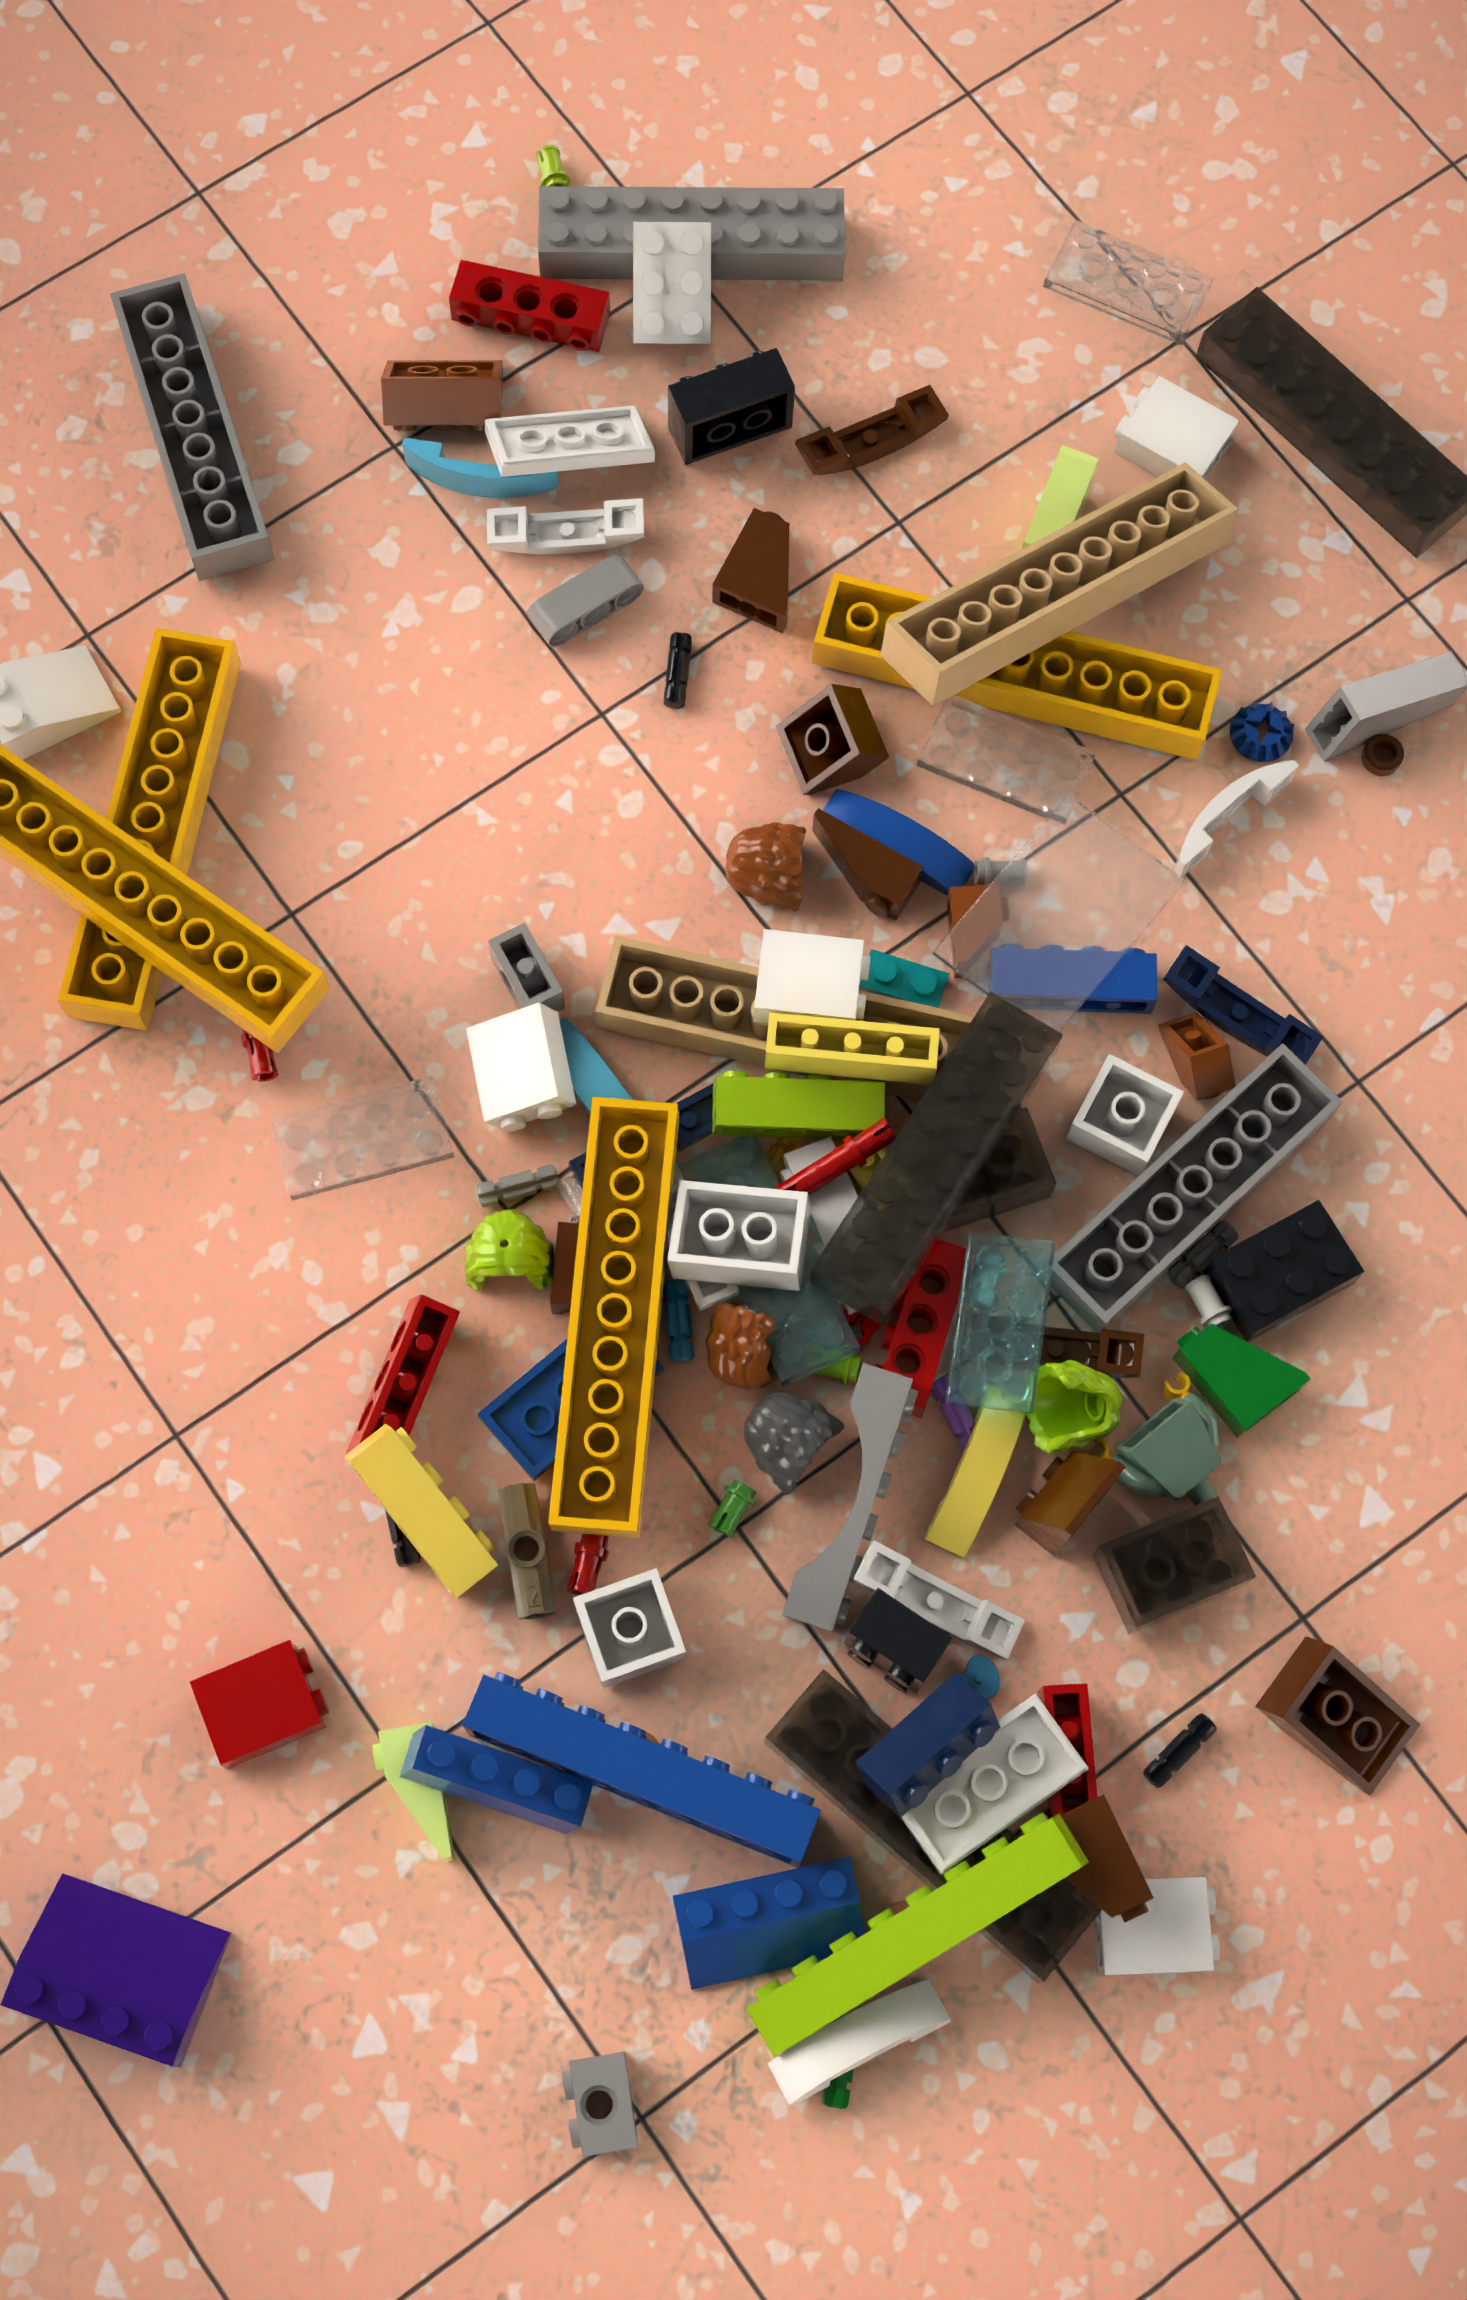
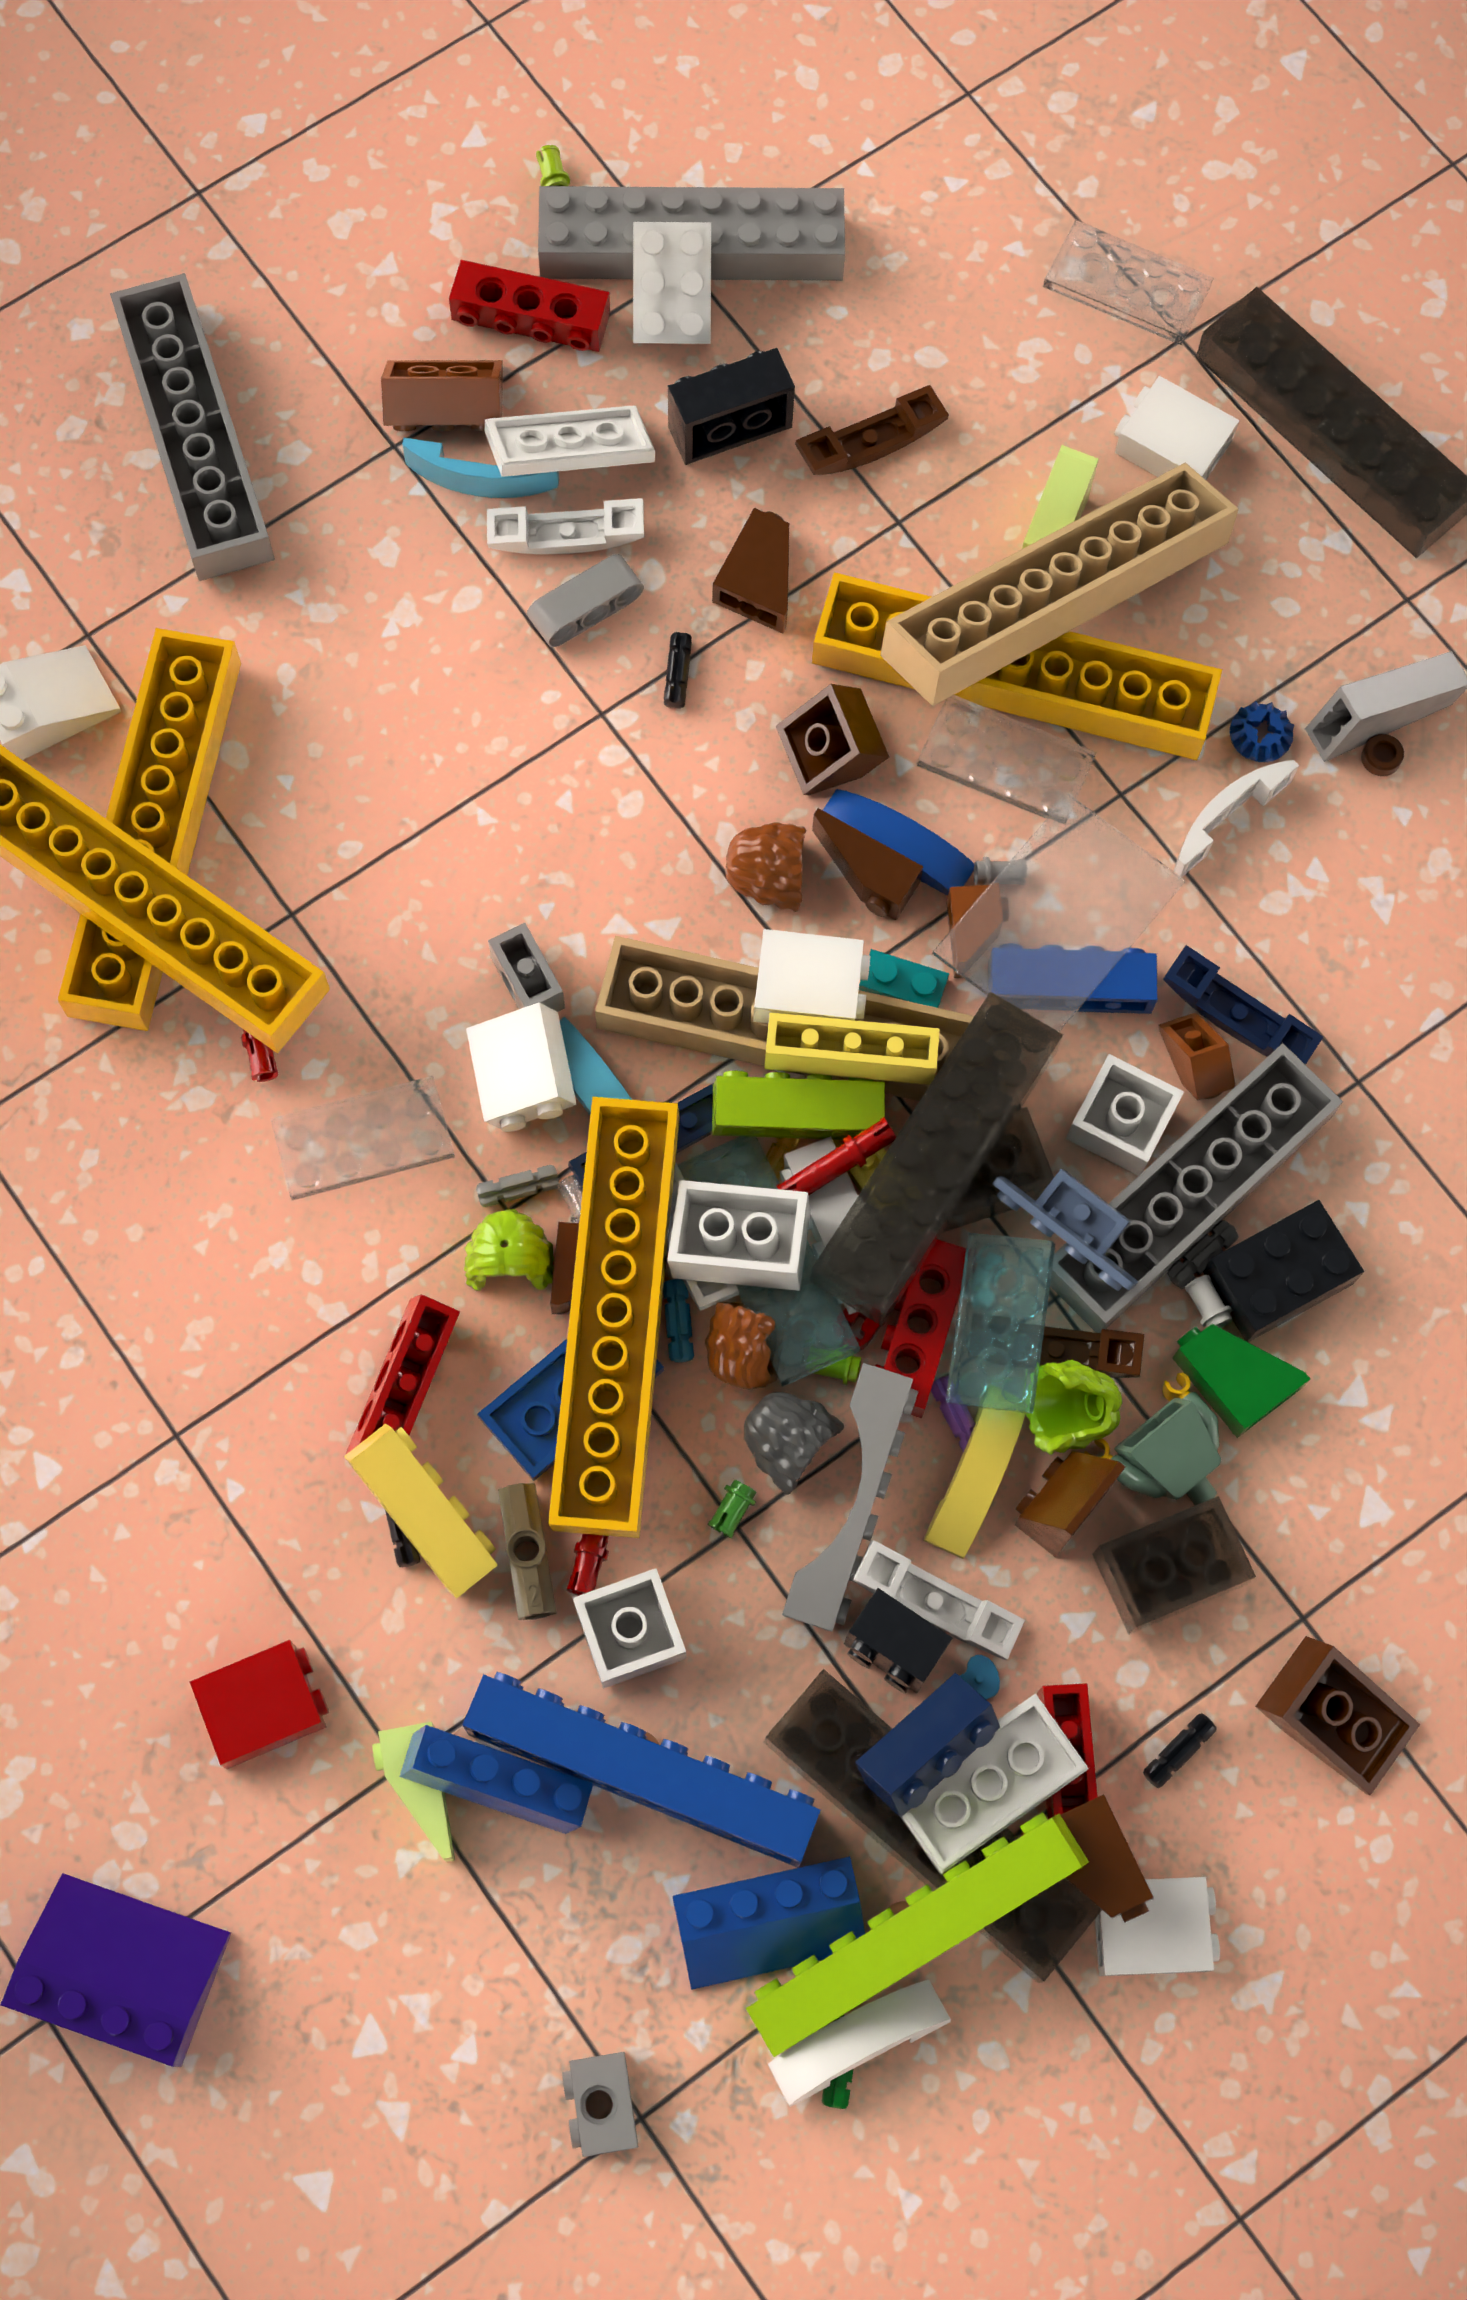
(1076, 1217): none -> sand blue bracket

